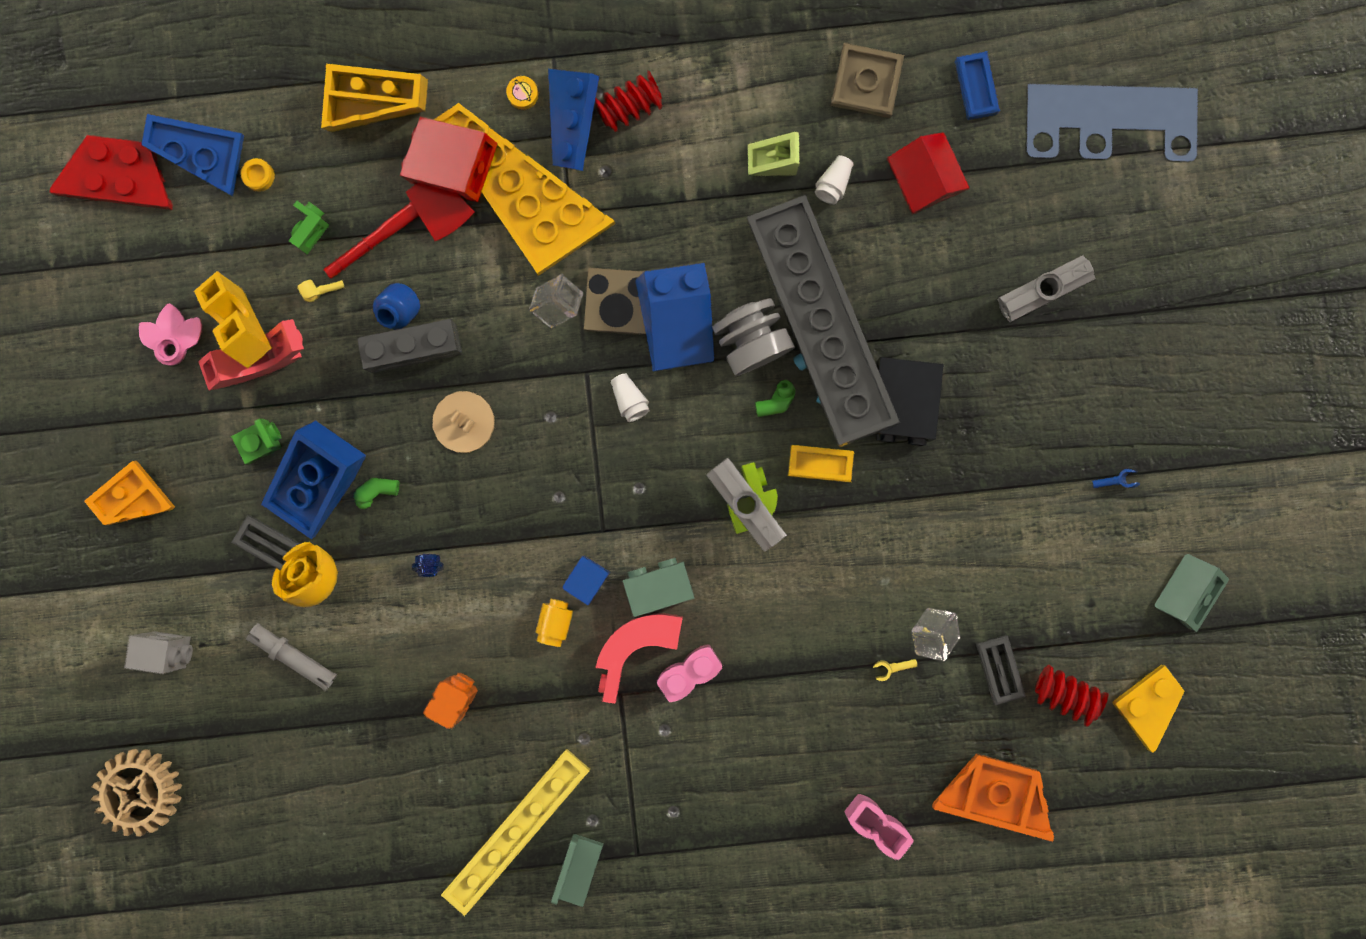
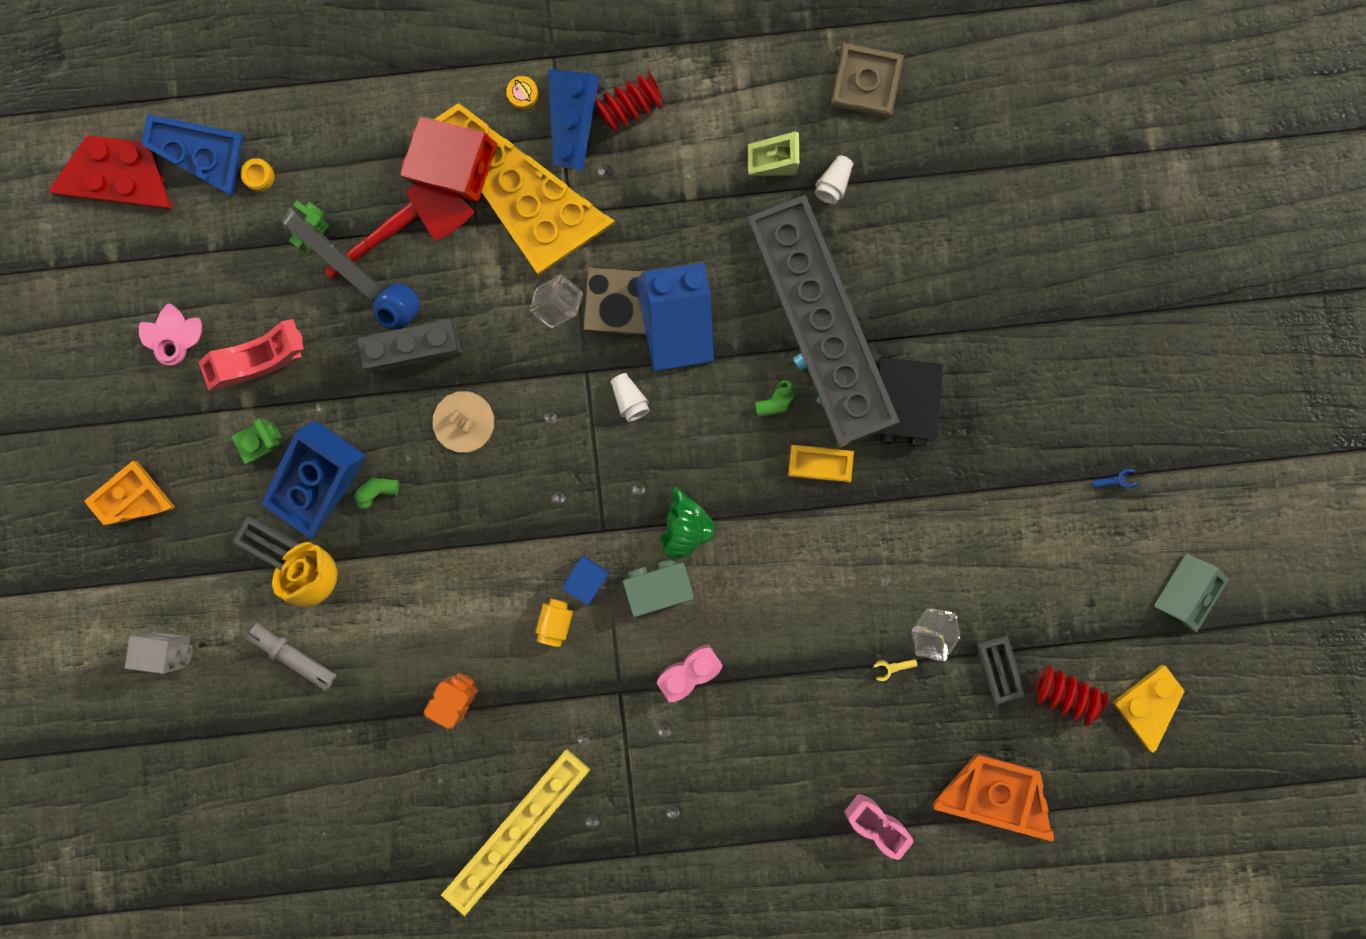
(113, 784): tan gear -> none
(238, 328): yellow arch -> none
(311, 292): light yellow hand -> none
(331, 254): none -> dark grey beam
(369, 95): yellow wedge -> none
(427, 565): clear blue plate -> none
(577, 870): sand green panel -> none
(642, 631): coral arch -> none
(686, 527): none -> green hair
(752, 336): light grey wheel -> none
(755, 479): lime brick -> none
(759, 522): light grey piece -> none
(927, 172): red slope -> none
(977, 85): blue tile -> none
(1062, 280): light grey piece -> none
(1108, 108): sand blue piece -> none

